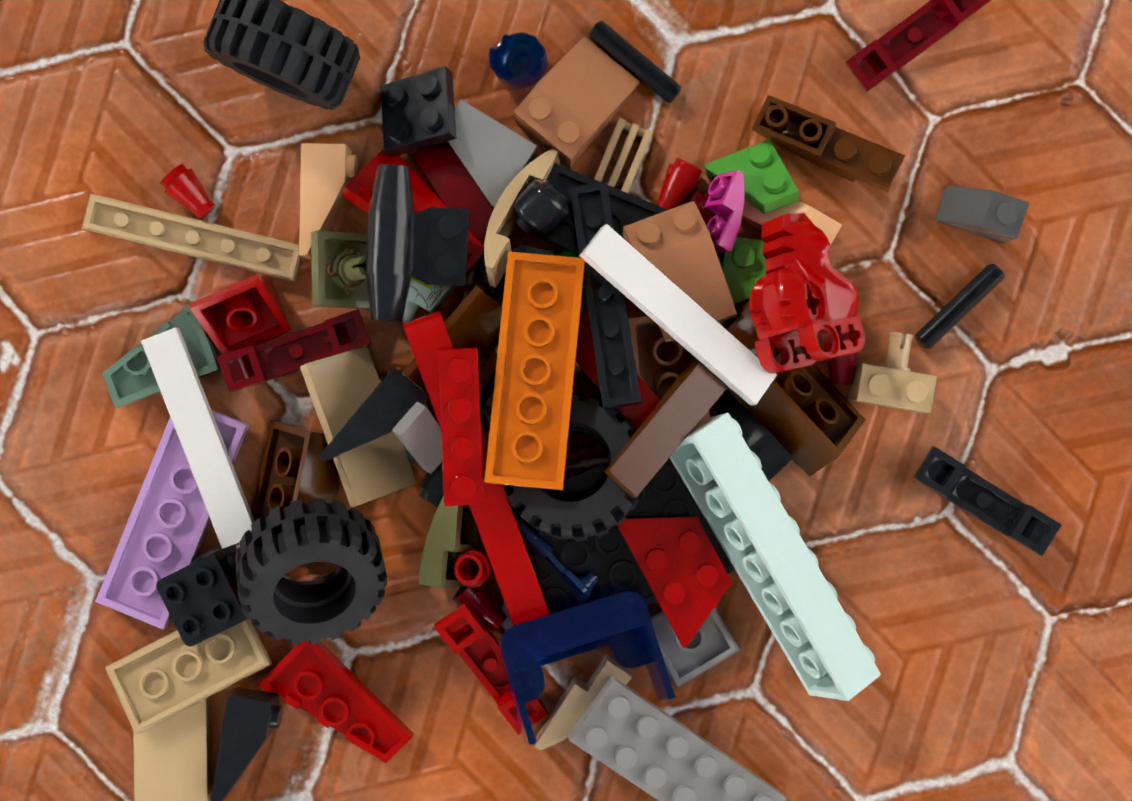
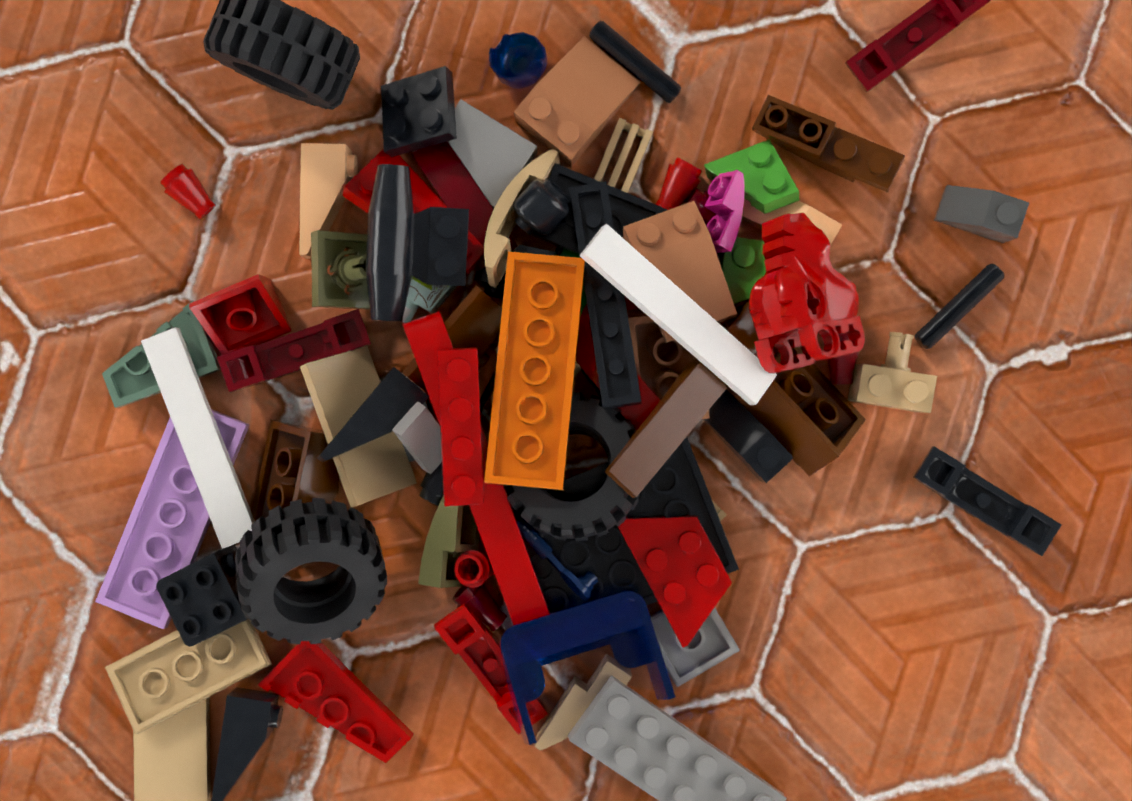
(192, 237): tan tile -> none
(773, 560): light aqua brick -> none

